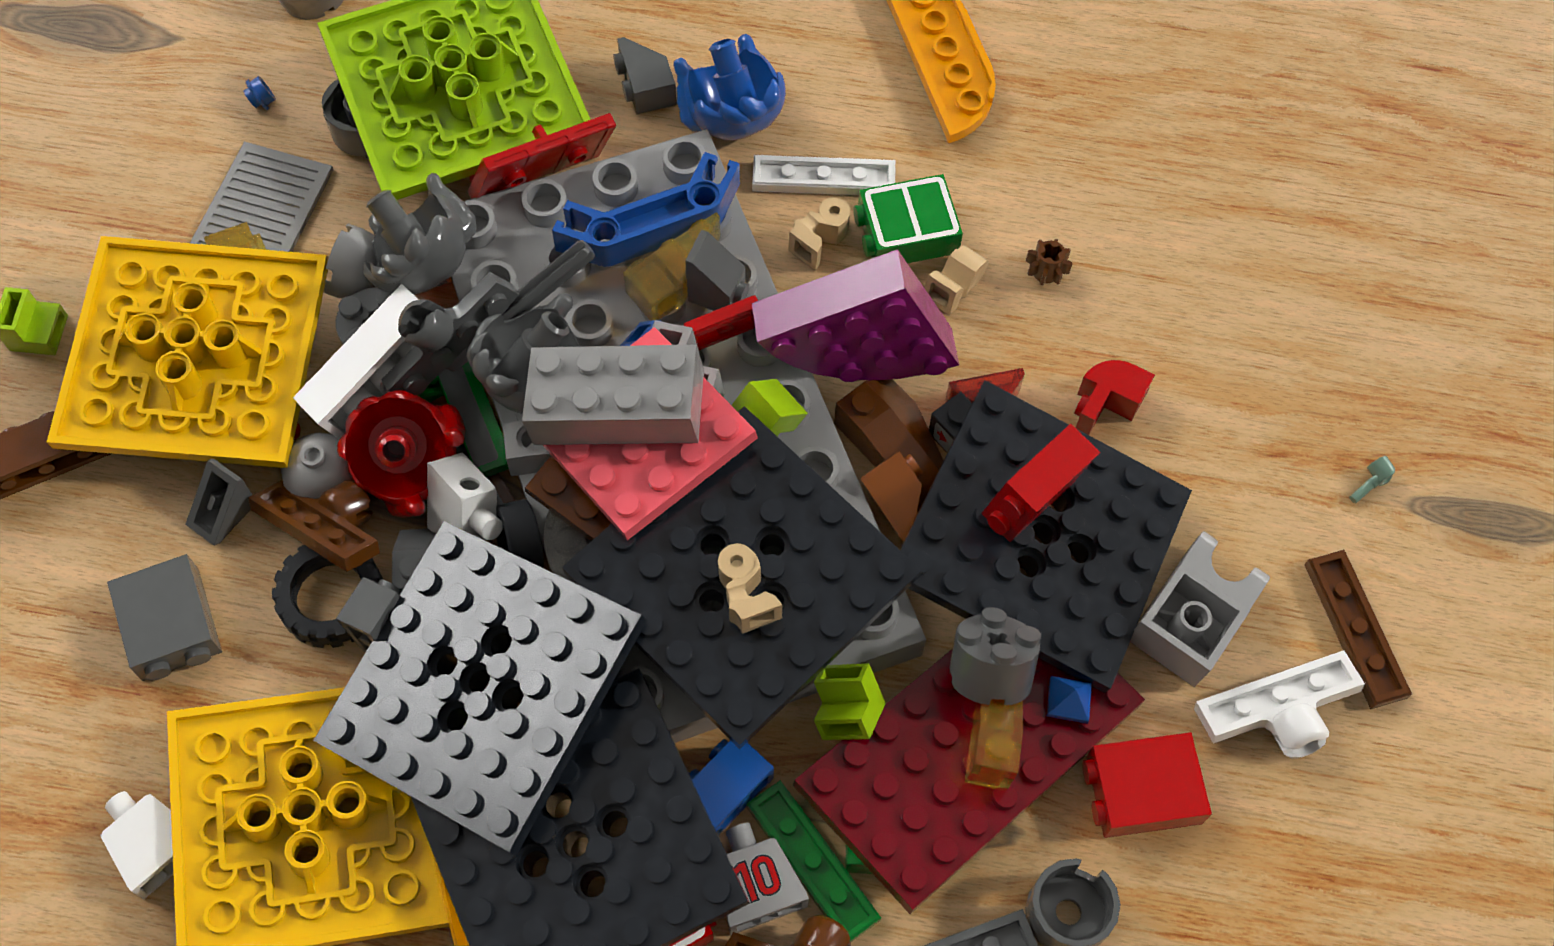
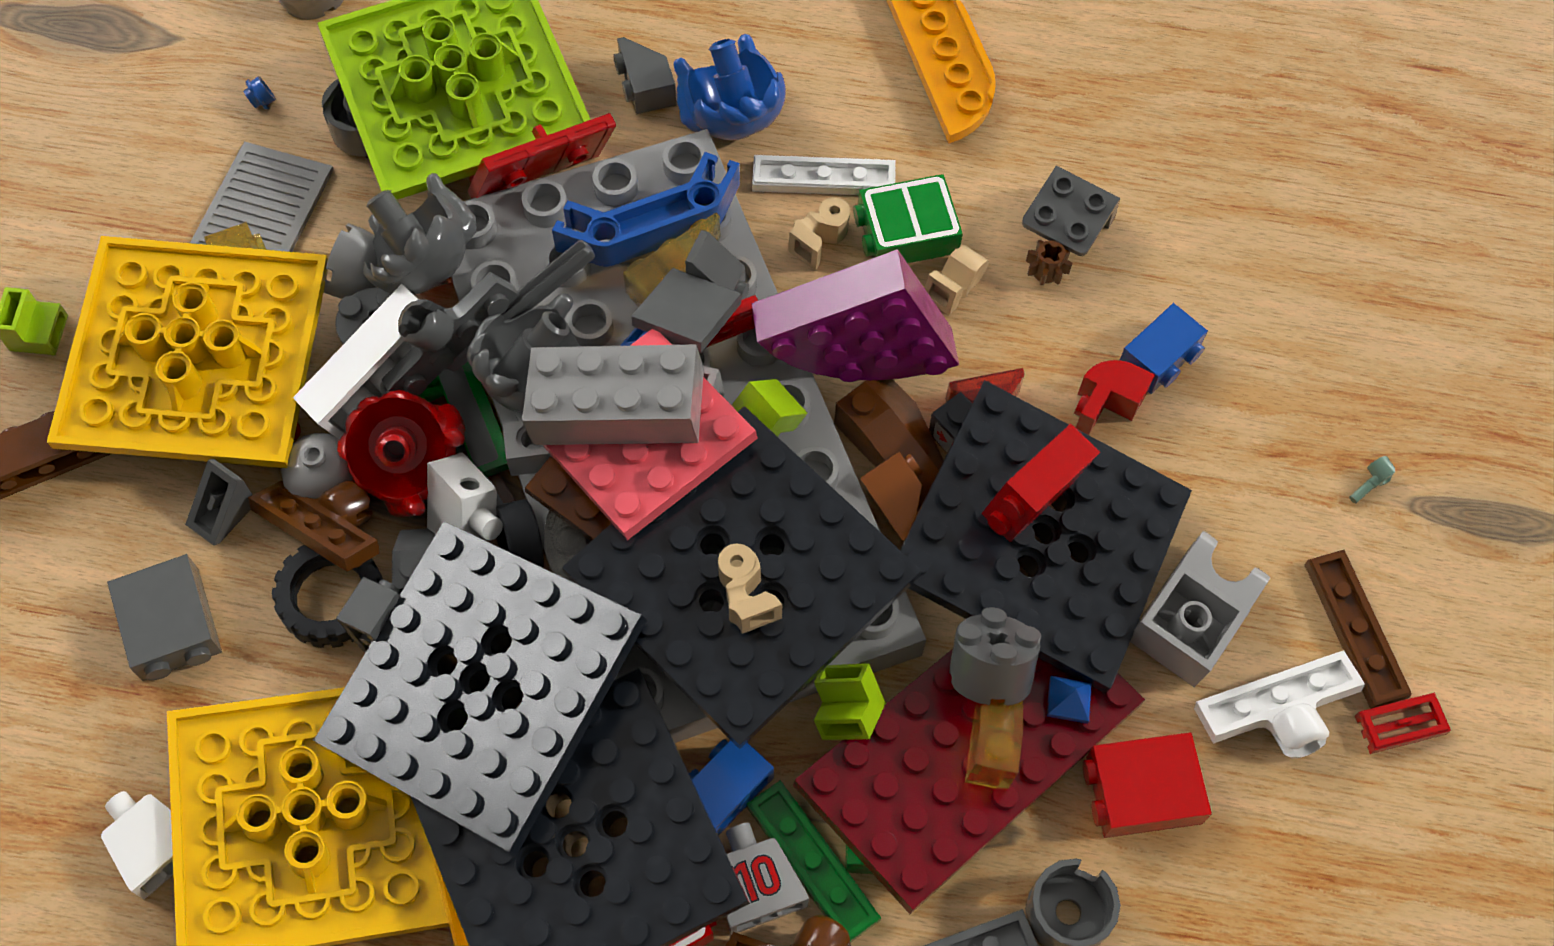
(686, 309): none -> dark grey tile
(1070, 211): none -> dark grey bracket
(1166, 346): none -> blue brick
(1371, 732): none -> red tile

